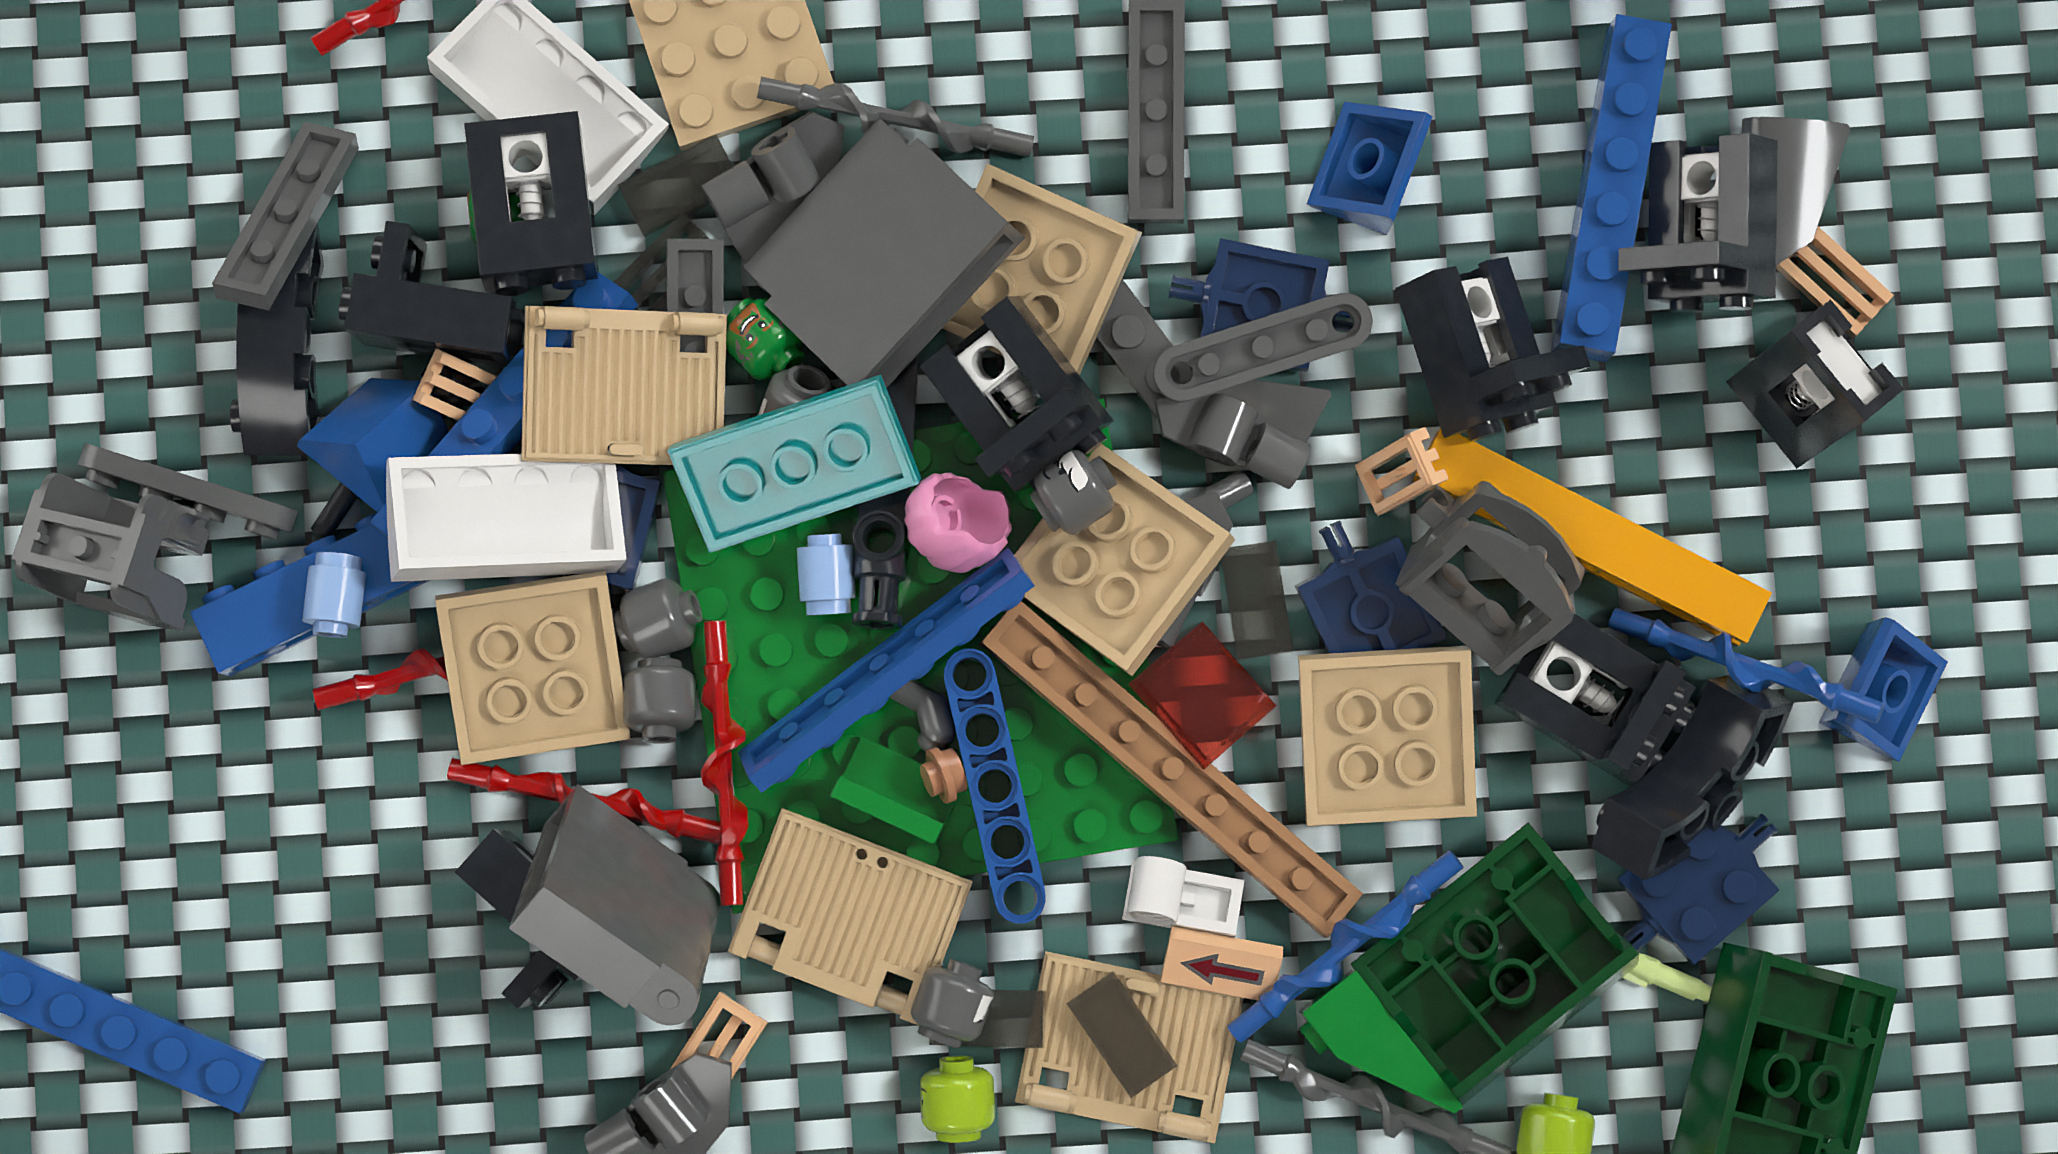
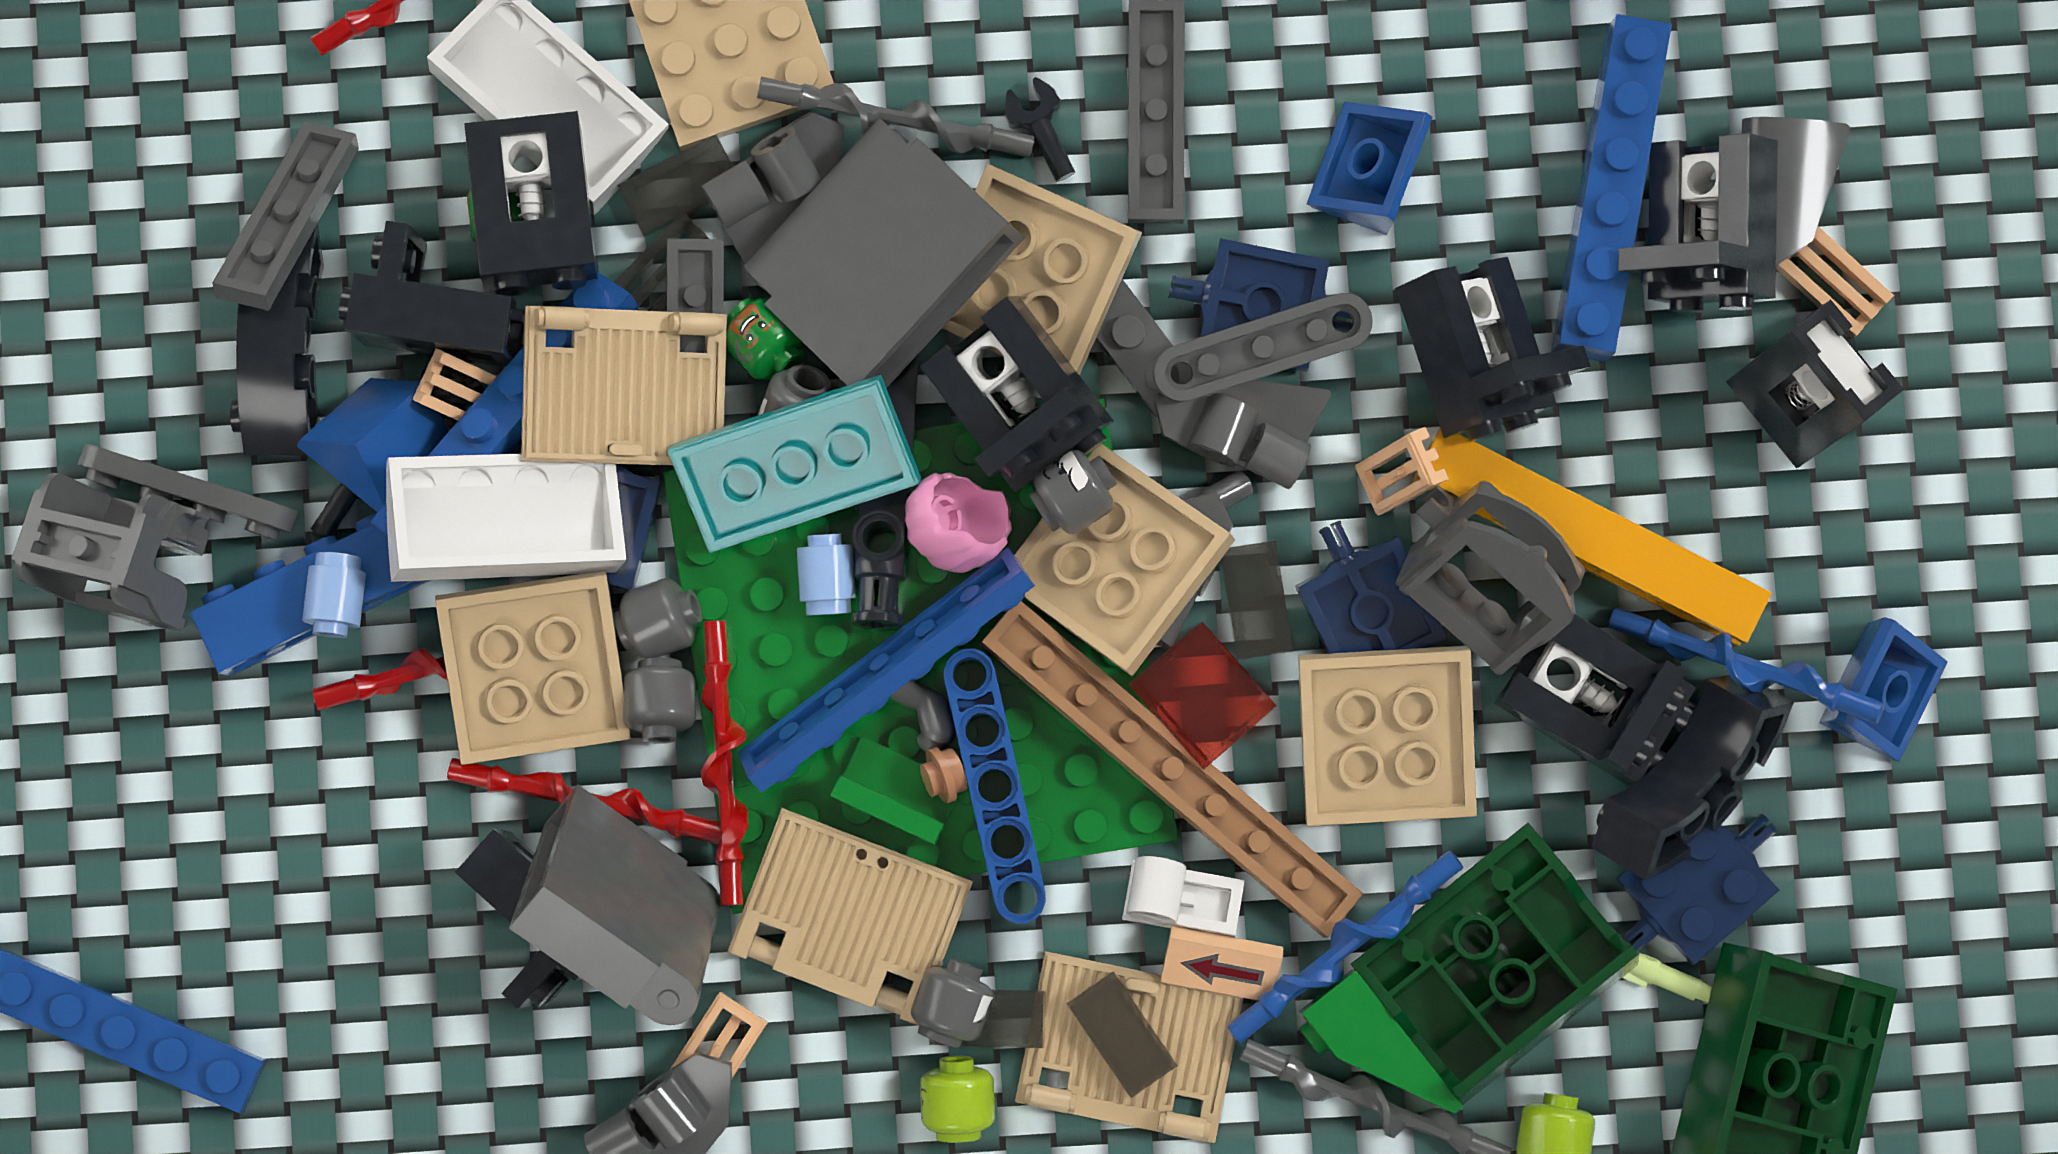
(1041, 127): none -> black bar

